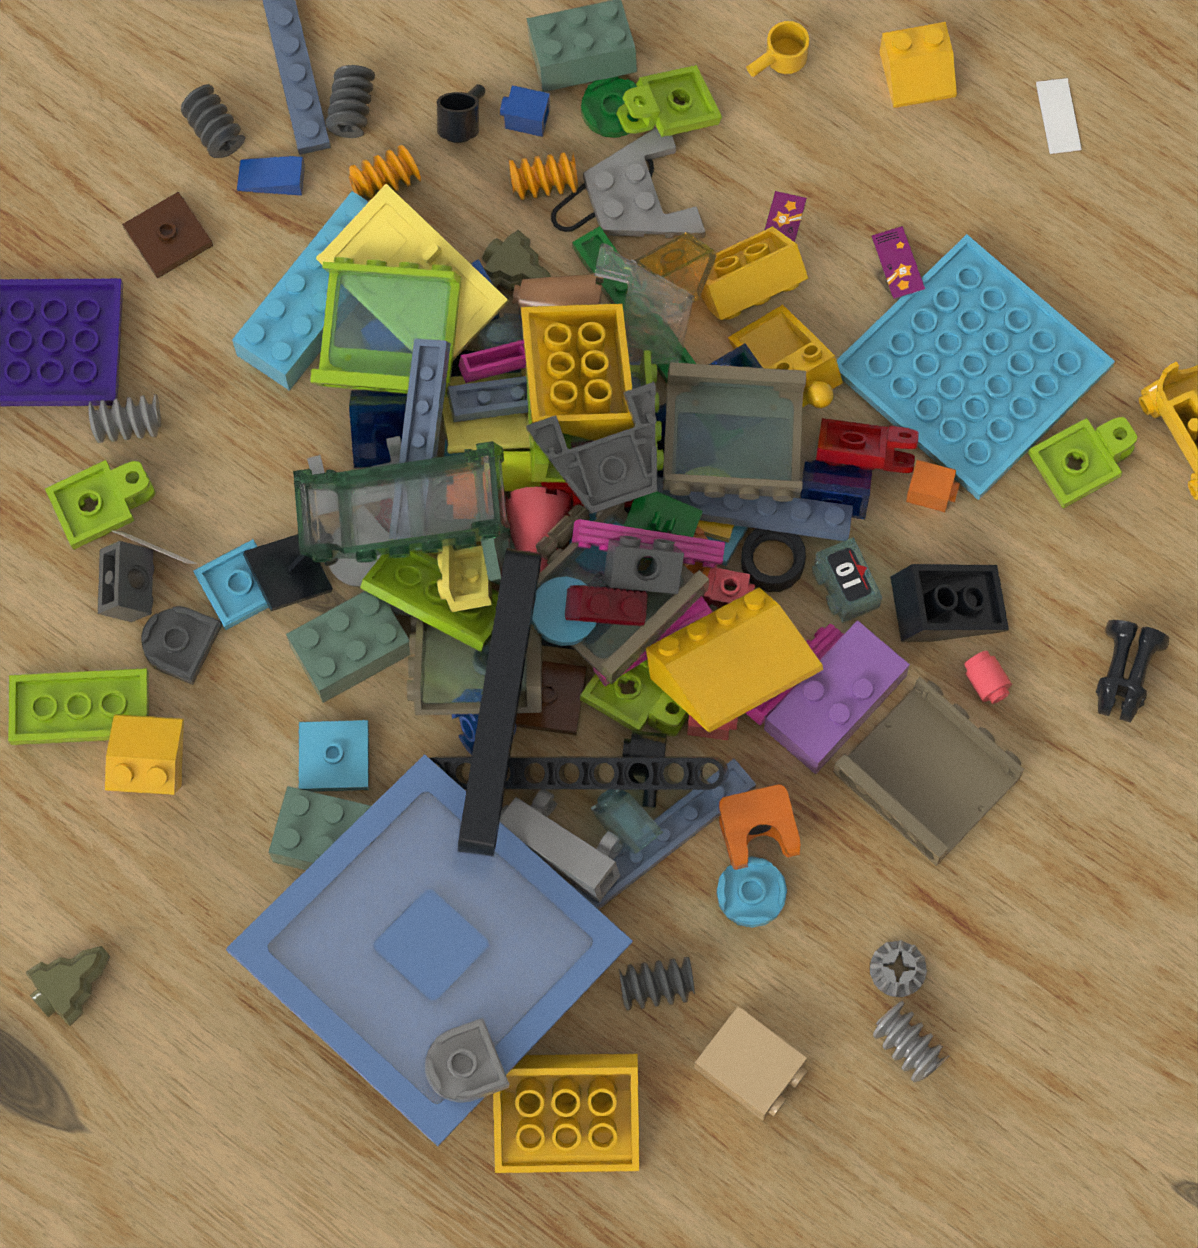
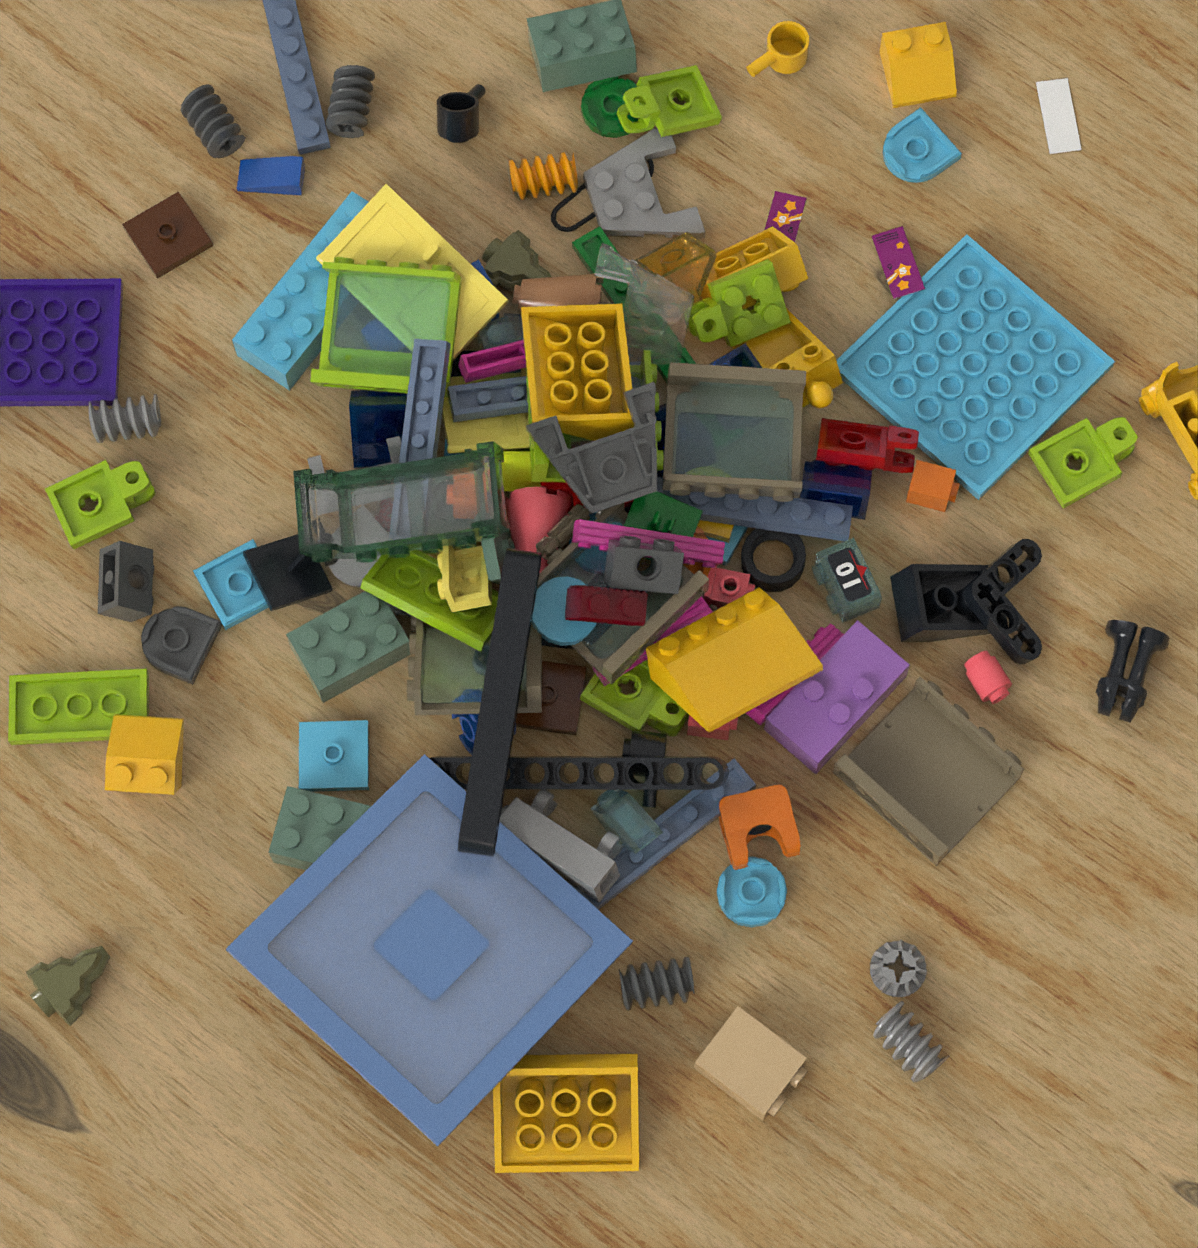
(154, 547): white sticker -> none
(383, 172): light orange piece -> none
(465, 1064): light grey tile -> none
(526, 110): blue brick -> none
(724, 314): none -> lime plate
(918, 149): none -> medium azure tile
(995, 593): none -> black beam

